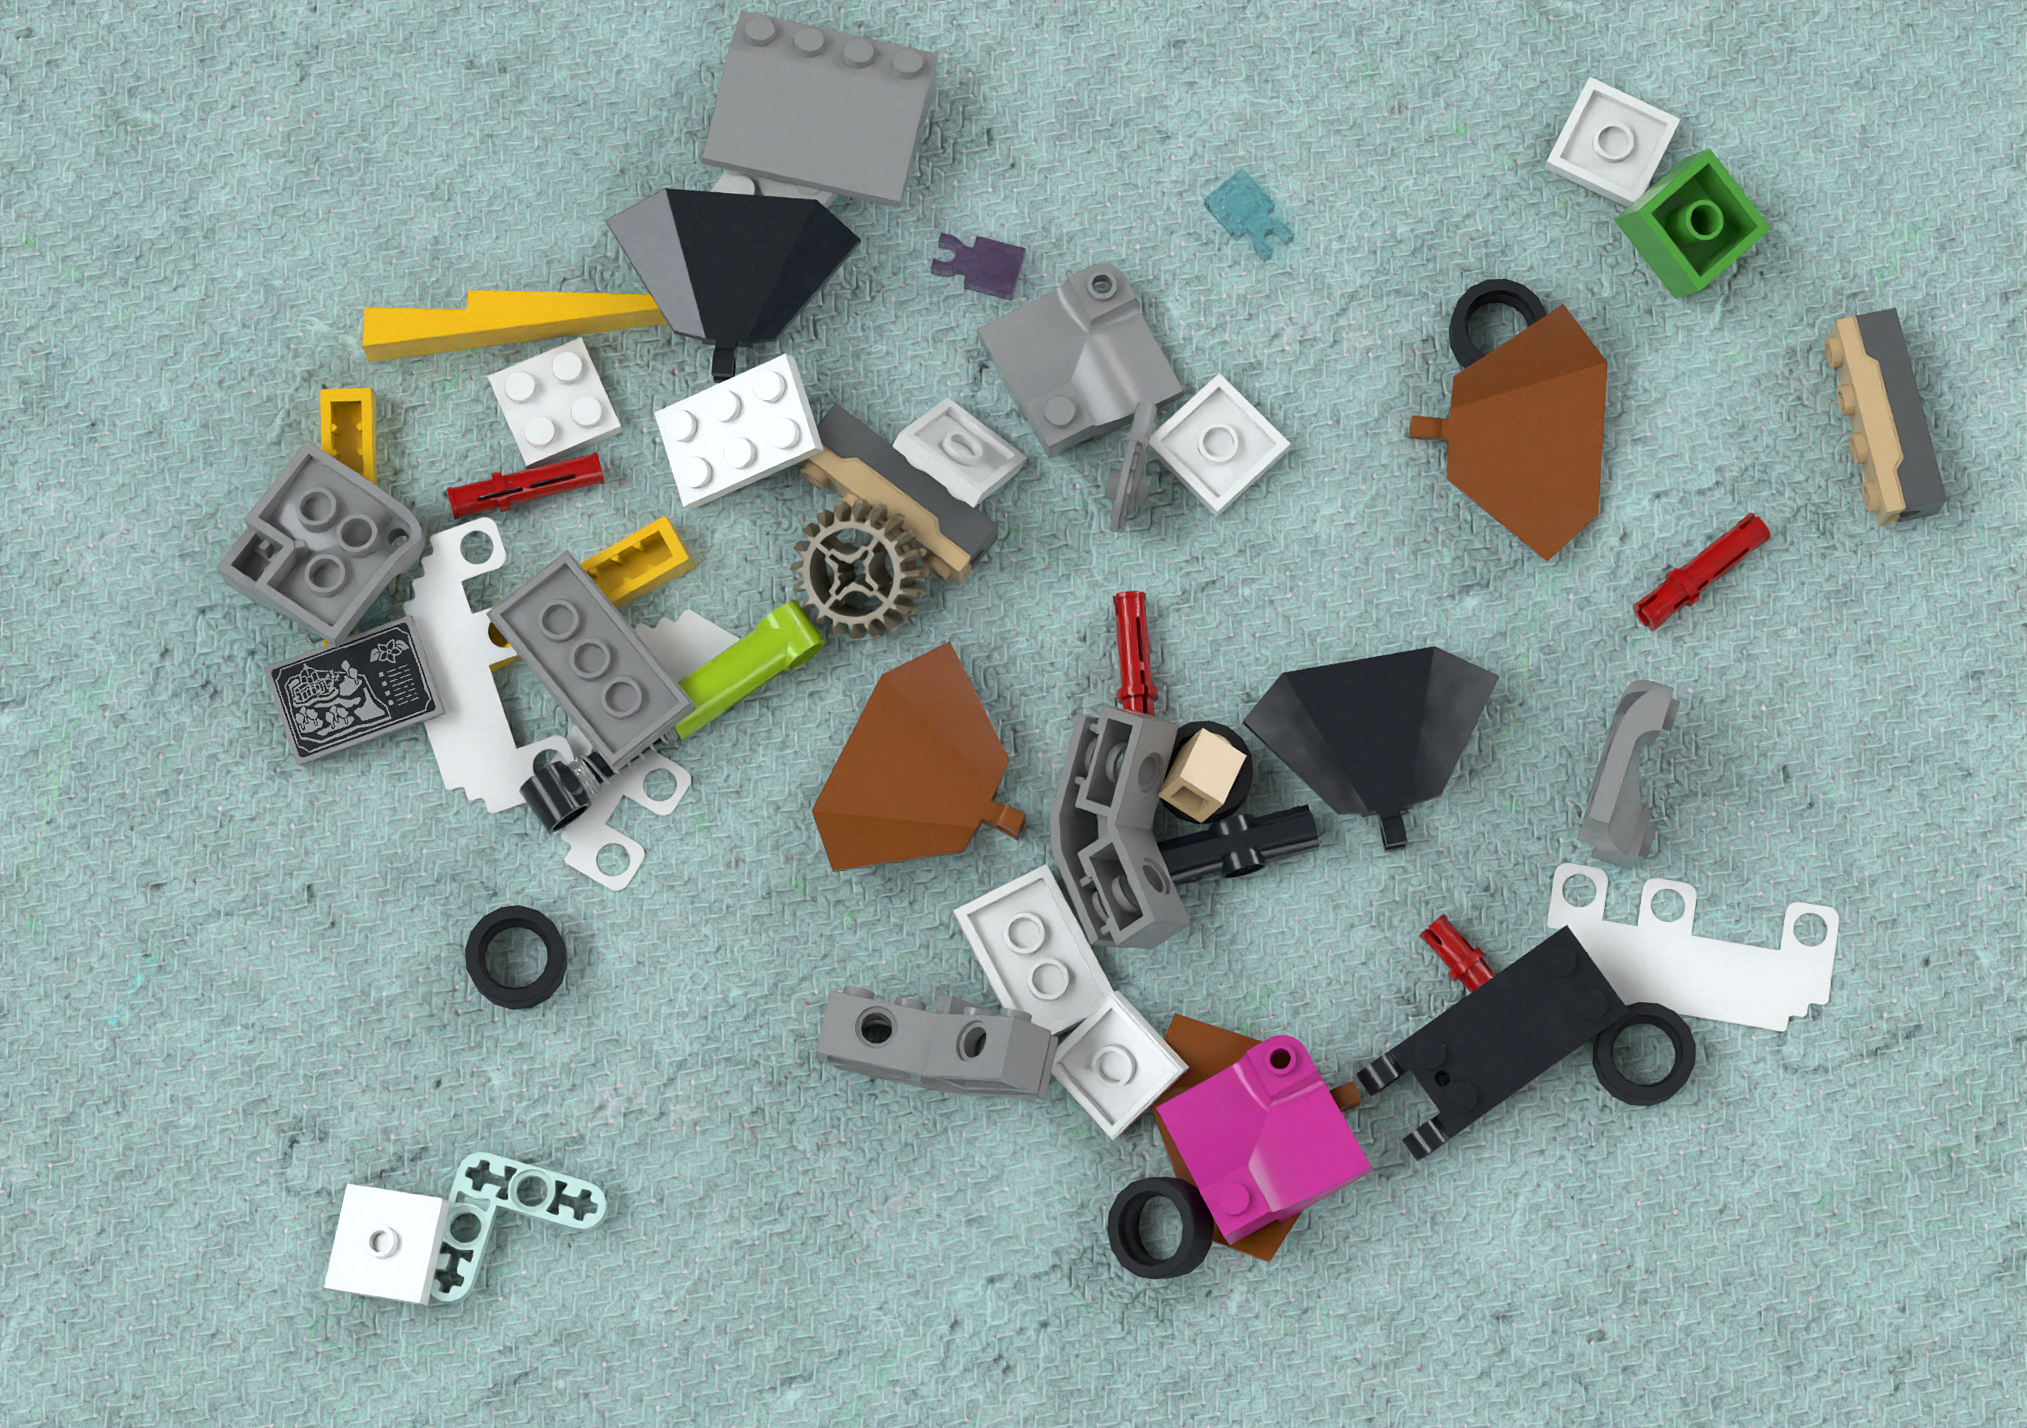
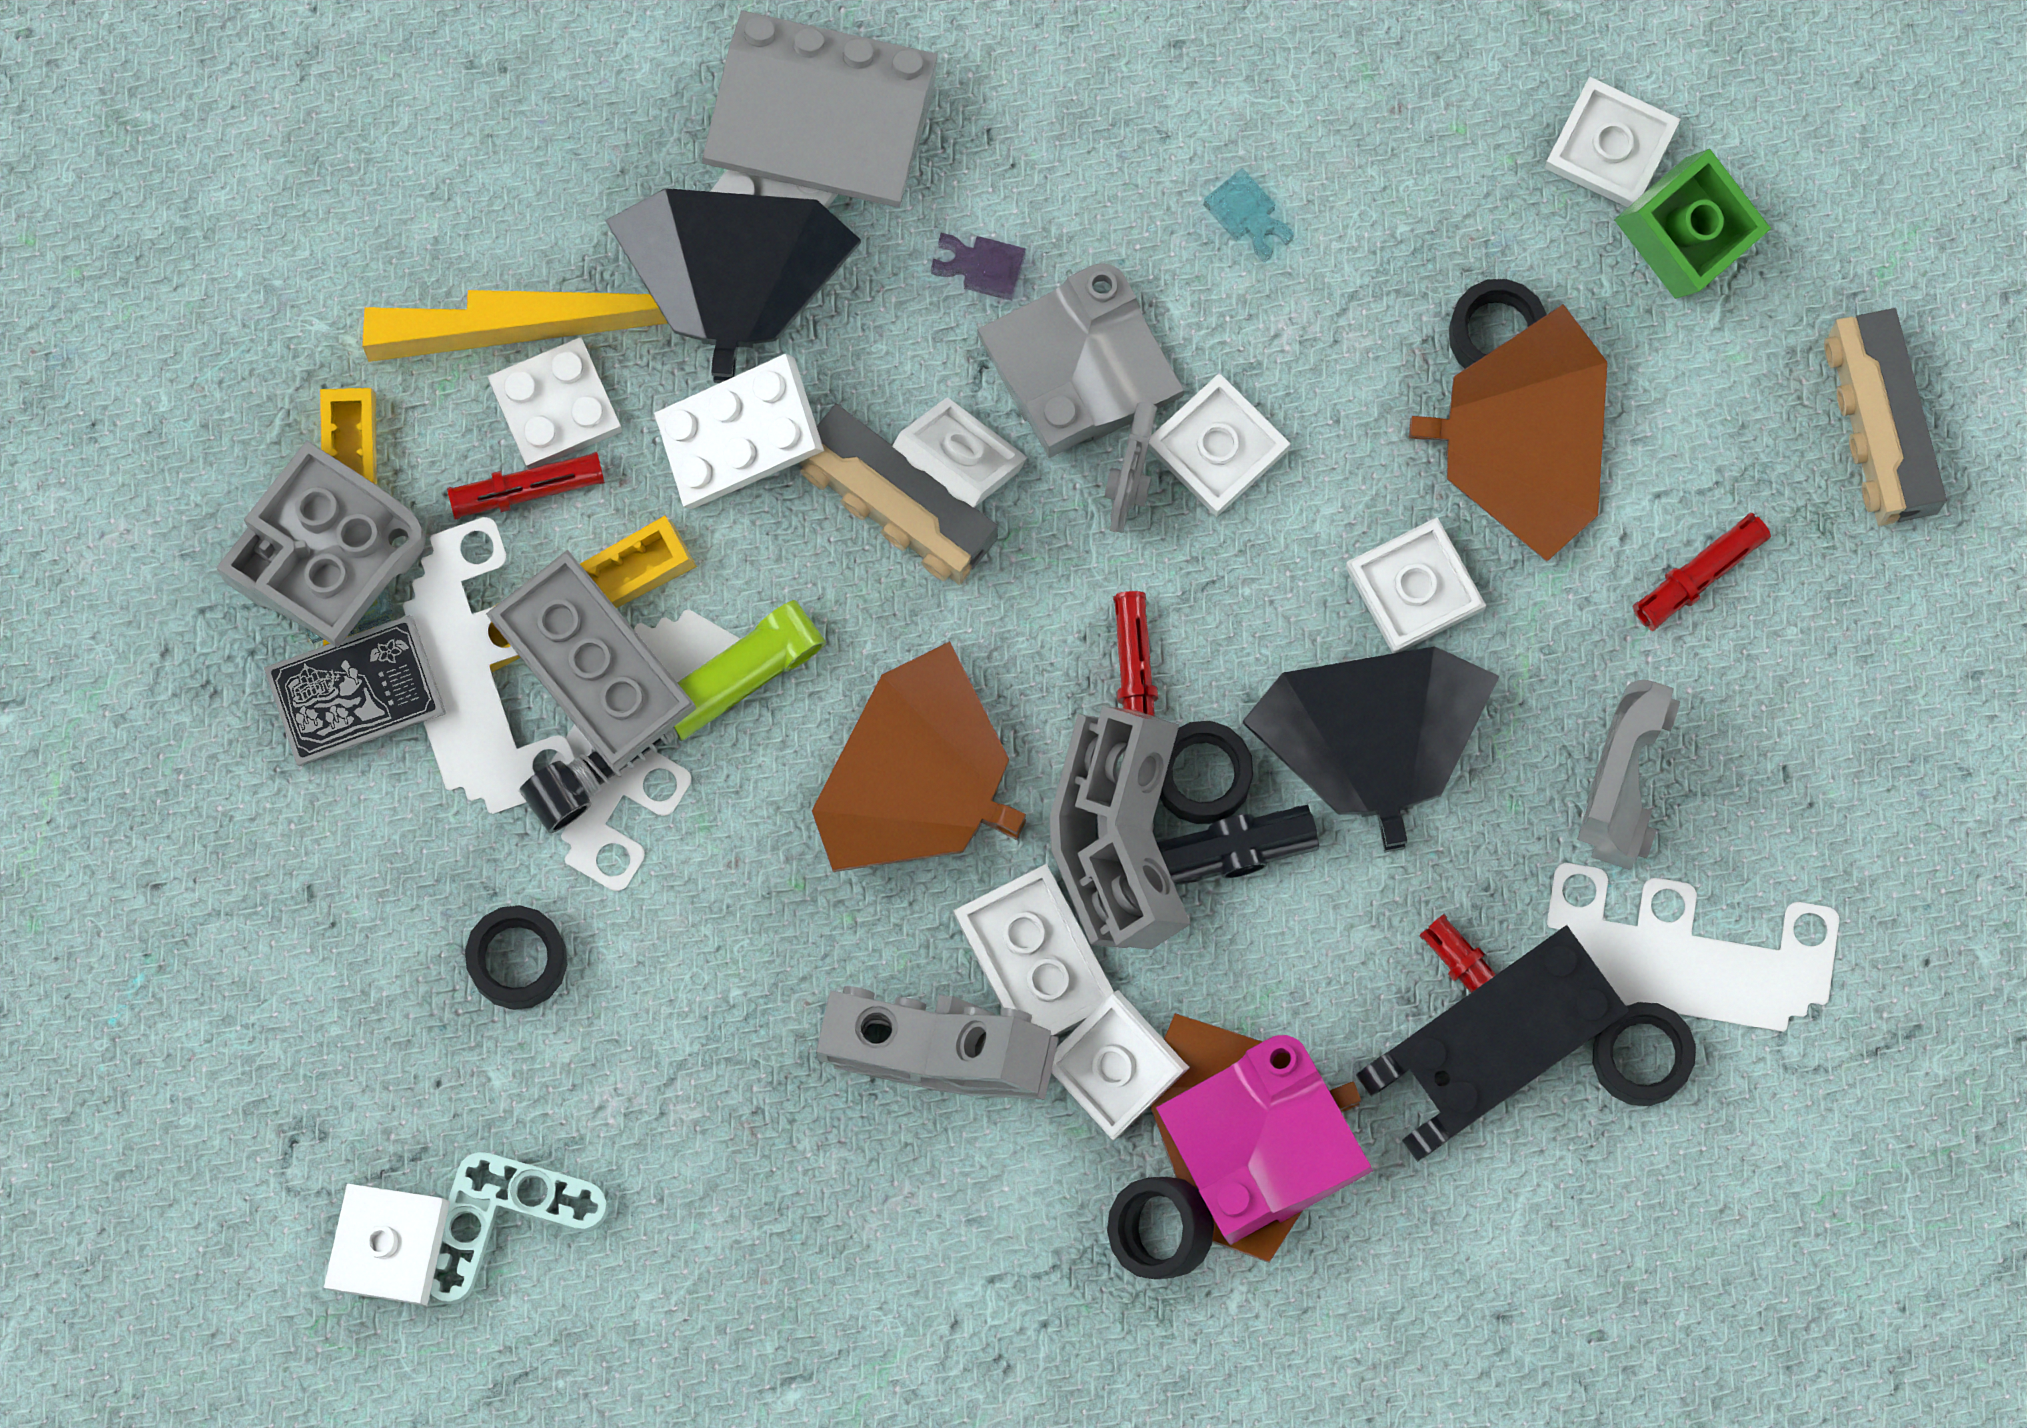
(826, 548): dark tan gear -> none
(1202, 775): tan brick -> none
(1415, 586): none -> white plate

